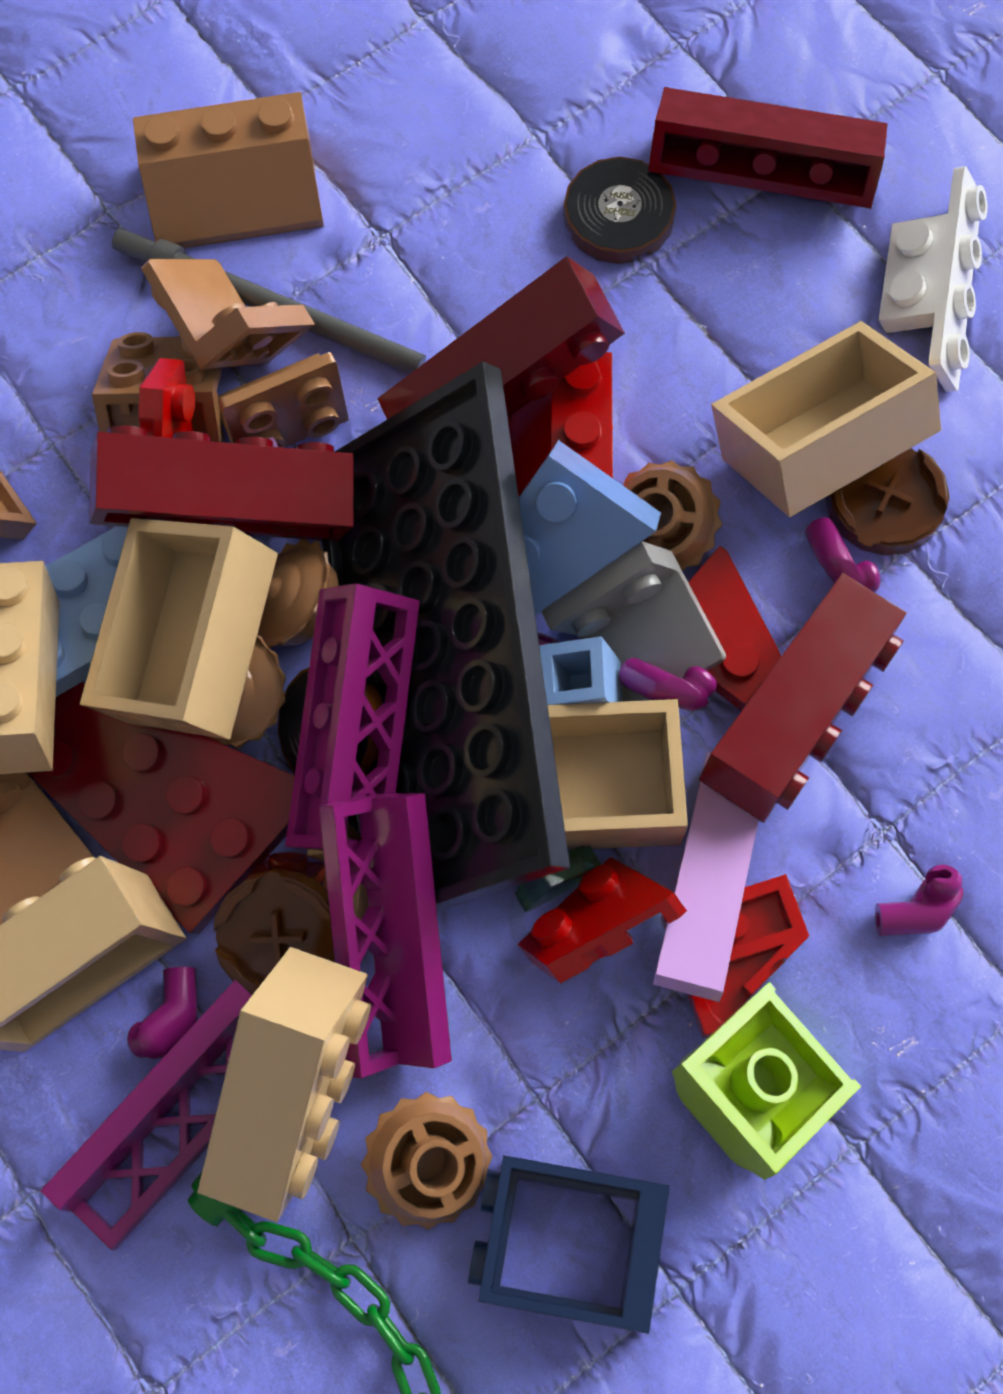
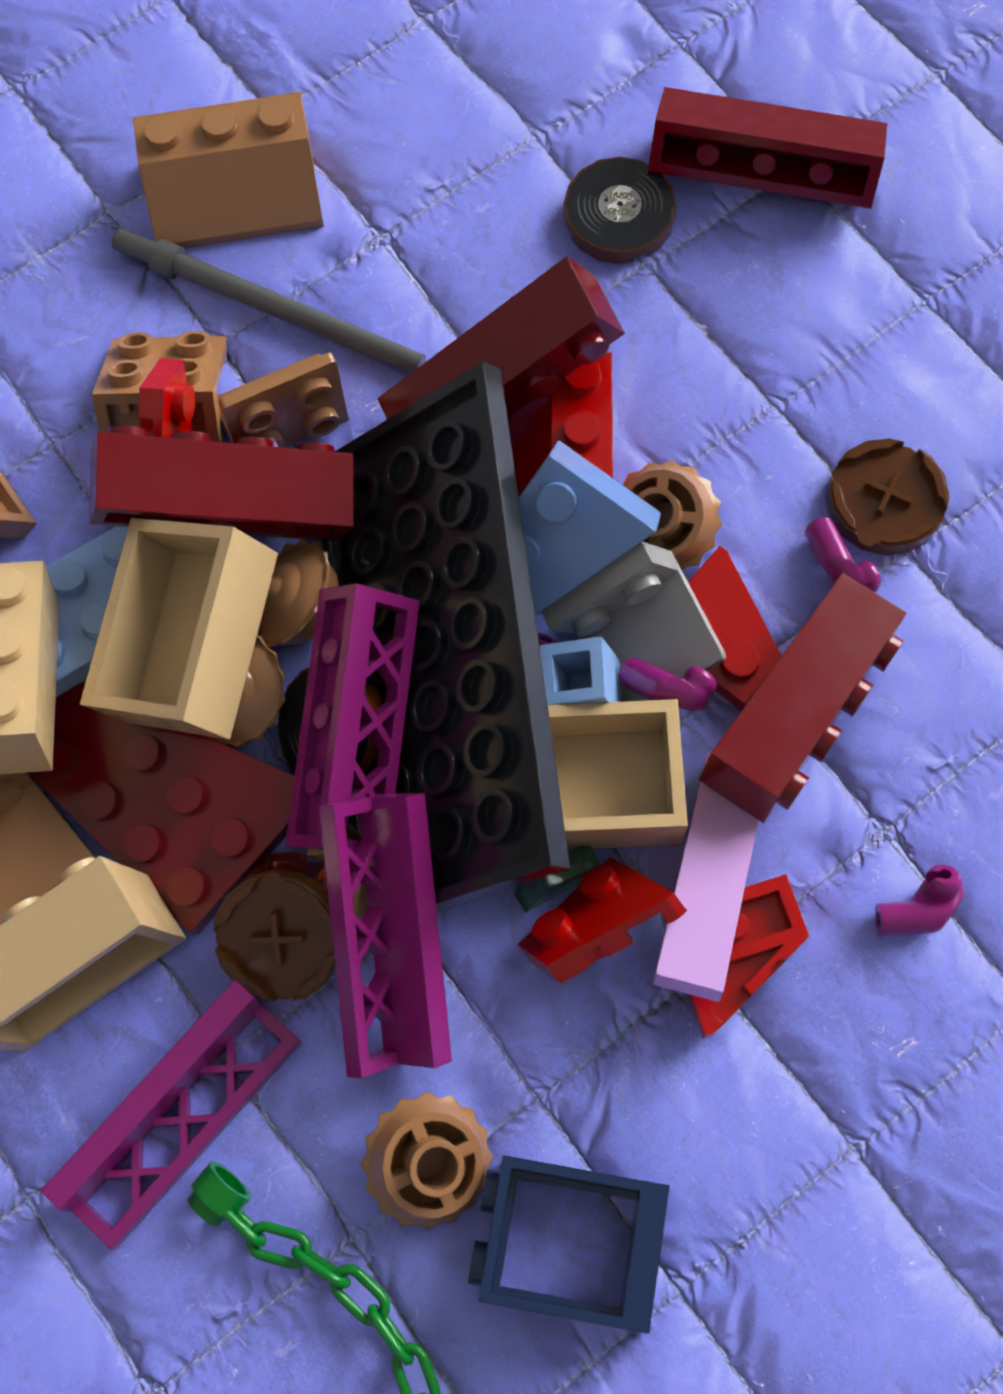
(171, 1020): magenta arm -> none
(213, 319): medium nougat bracket -> none
(283, 1084): tan piece -> none
(762, 1084): lime slope -> none
(827, 417): tan piece -> none
(932, 277): white bracket -> none

